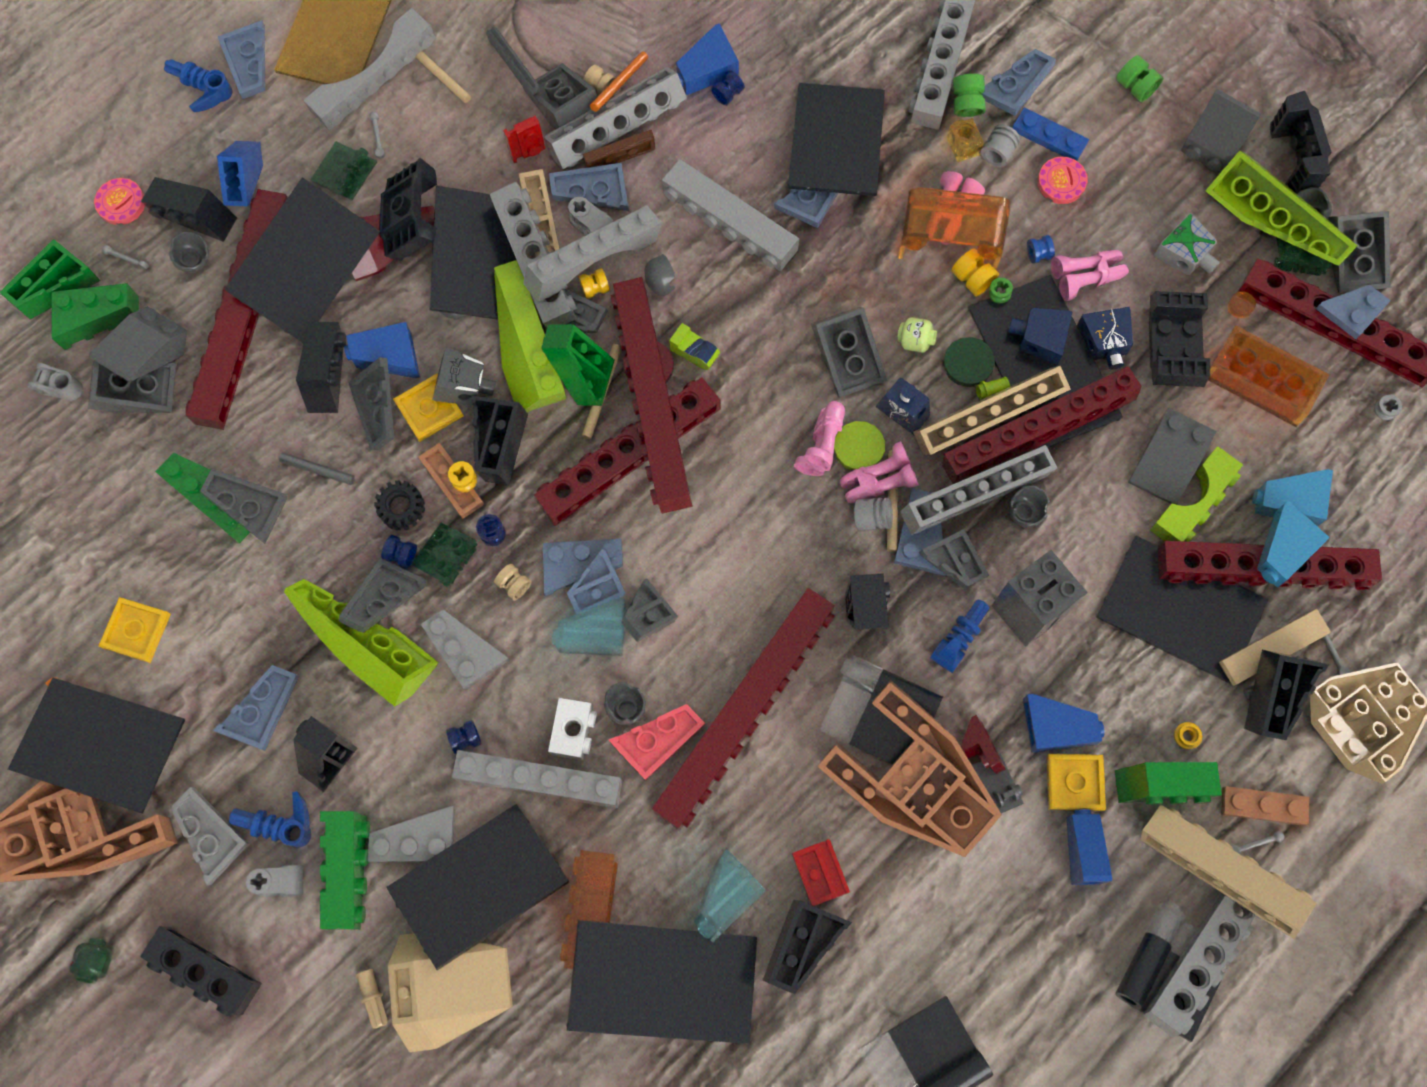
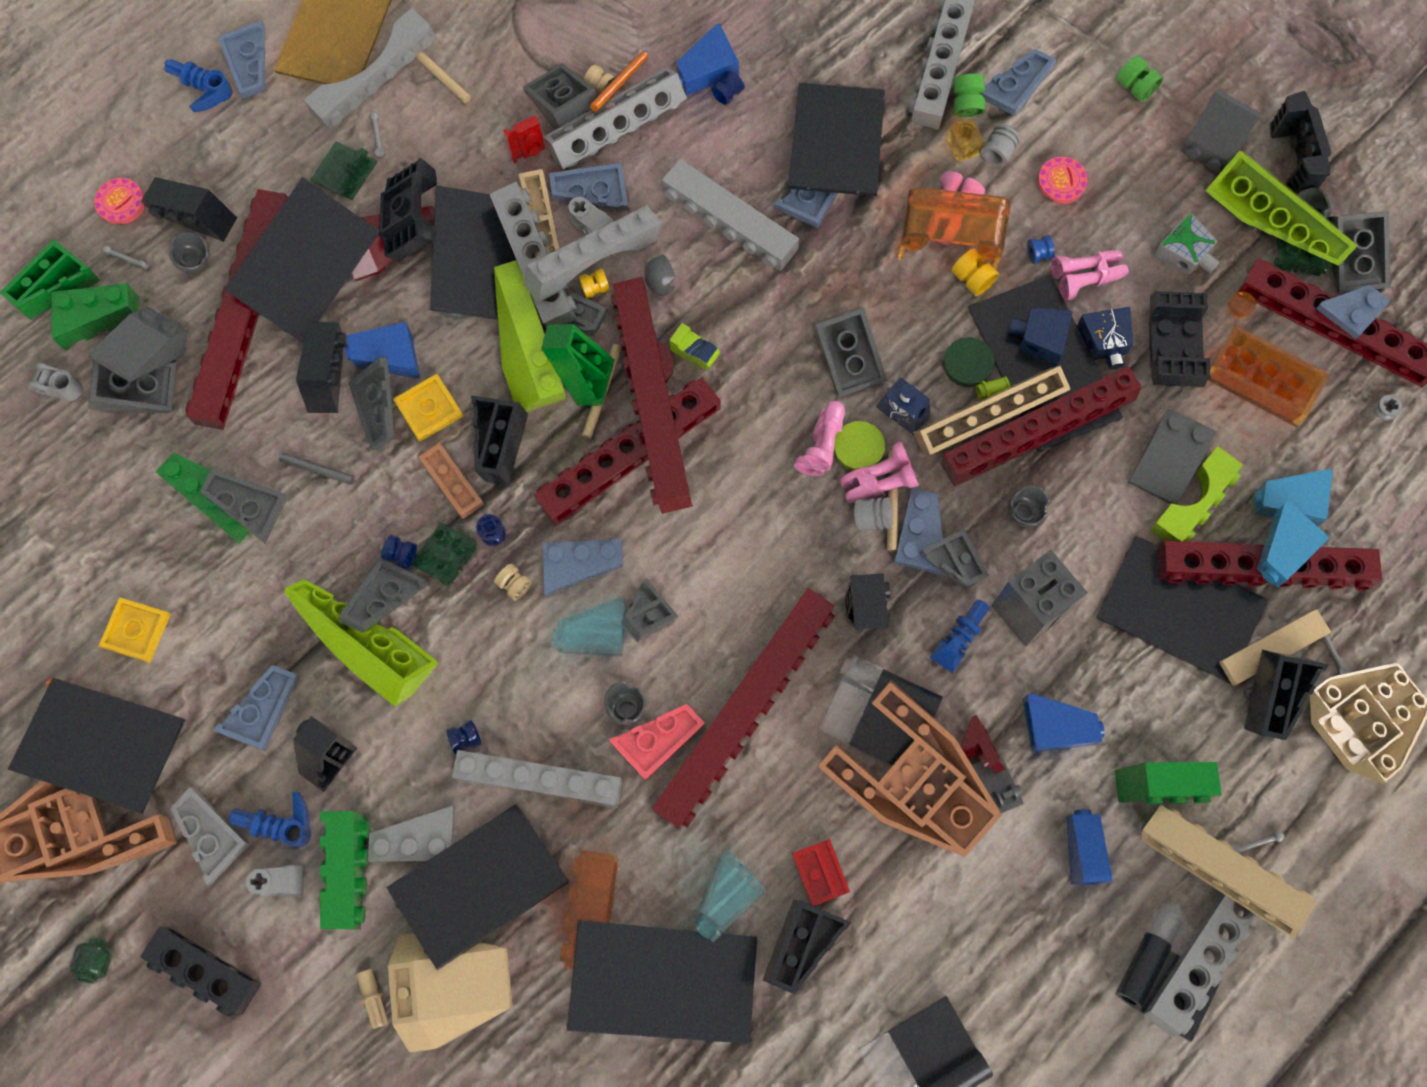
(239, 172): blue slope -> none
(394, 491): black tyre -> none
(460, 379): dark grey torso -> none
(462, 649): light grey wing -> none
(466, 481): yellow wheel -> none
(513, 61): dark grey axle -> none
(569, 713): white brick -> none
(596, 585): sand blue wing -> none
(620, 150): reddish brown tile -> none
(916, 334): yellowish green head -> none
(978, 490): light grey brick -> none
(1002, 283): bright green bush -> none
(1050, 134): blue plate -> none
(1076, 782): yellow plate -> none
(1195, 732): yellow plate -> none
(1265, 806): nougat plate -> none

